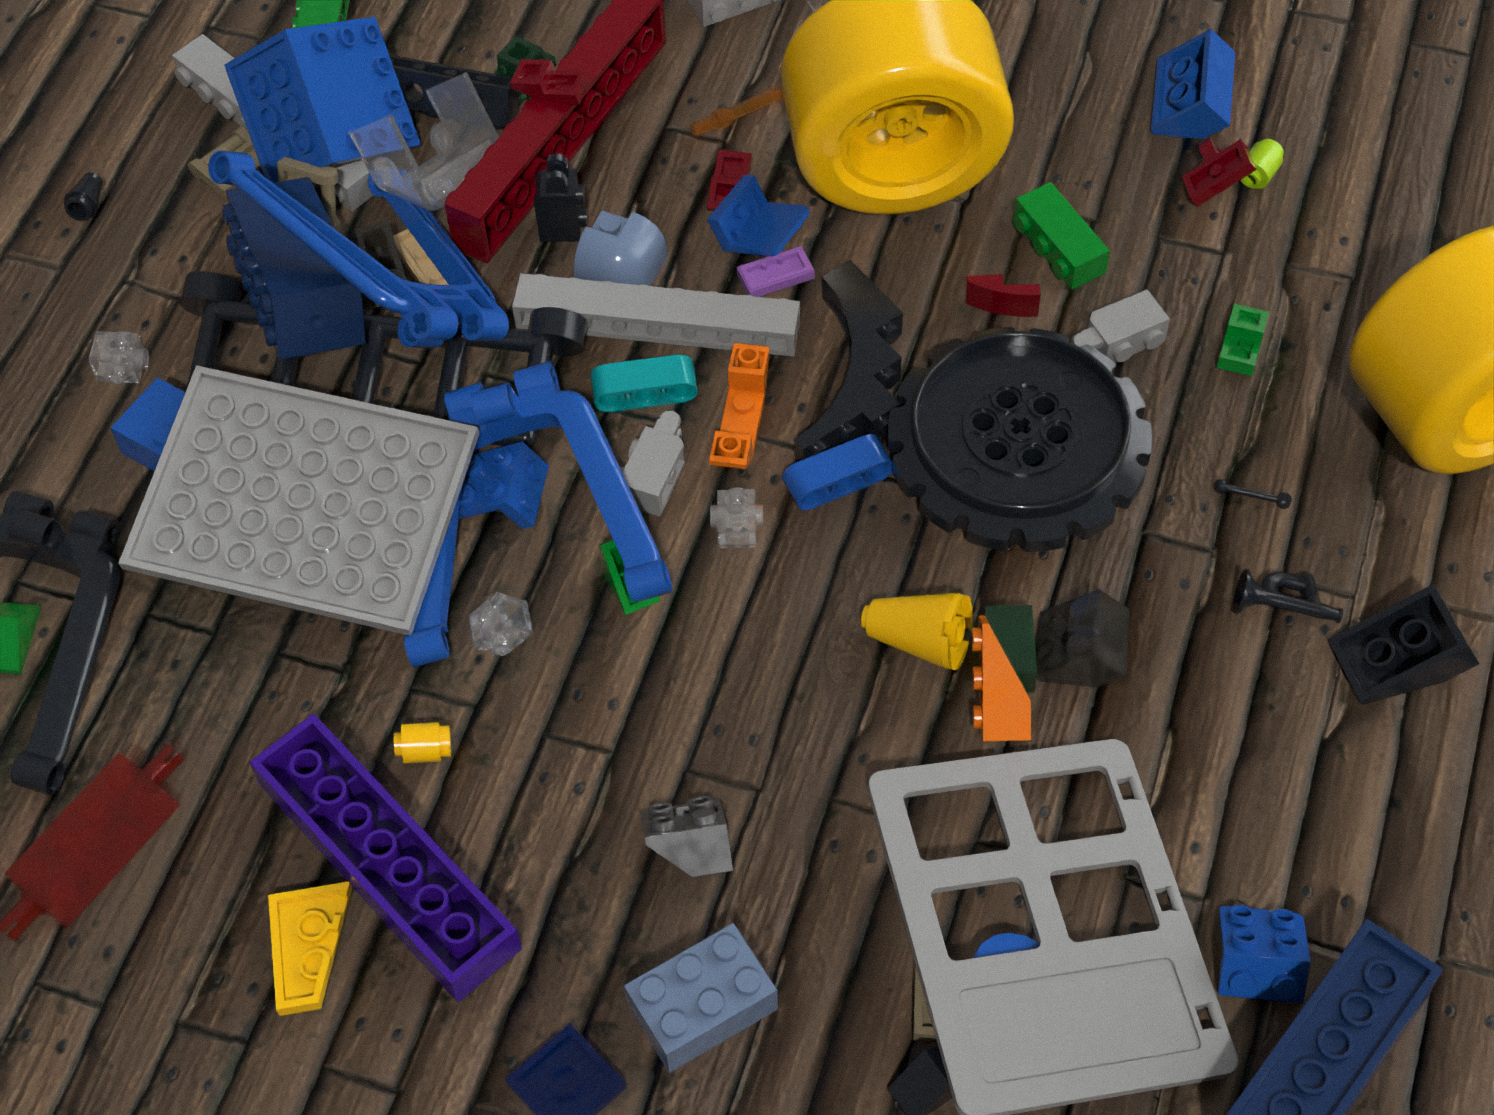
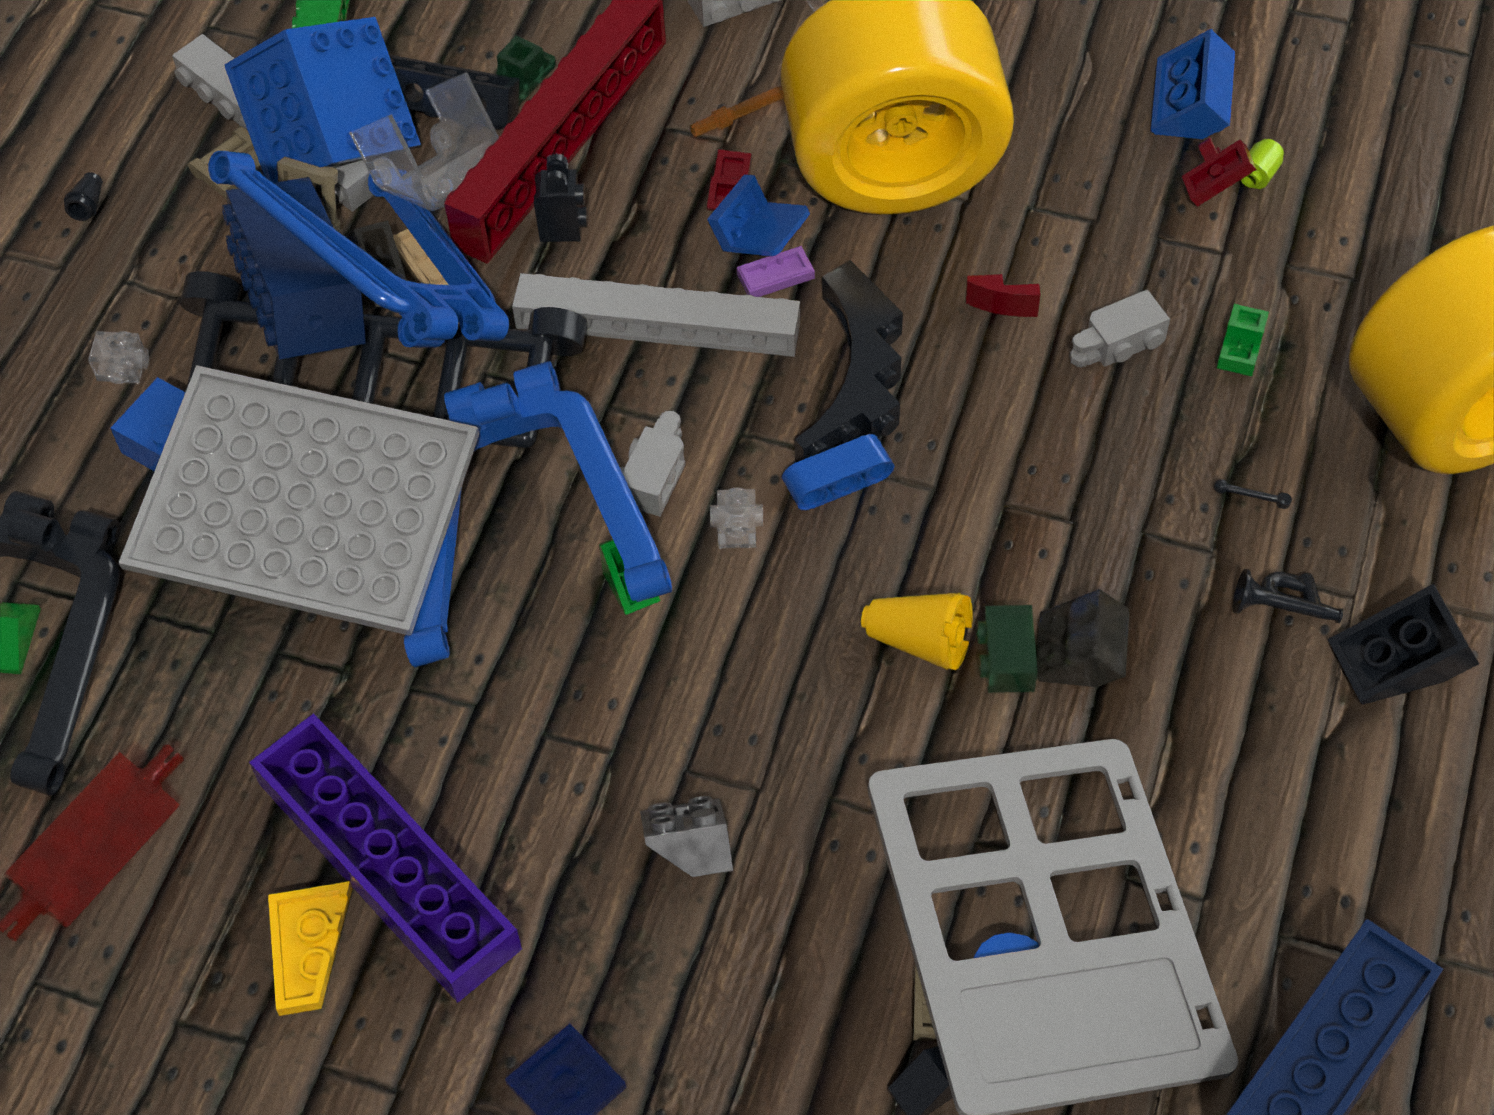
(422, 742): yellow brick -> none
(500, 624): clear brick -> none
(504, 480): blue bracket -> none
(543, 82): dark red slope -> none
(620, 250): sand blue brick -> none
(643, 383): teal beam -> none
(701, 997): sand blue brick -> none
(743, 409): orange slope -> none
(1003, 700): orange slope -> none
(1004, 387): black piece -> none
(1060, 236): green brick -> none
(1263, 954): blue bracket -> none

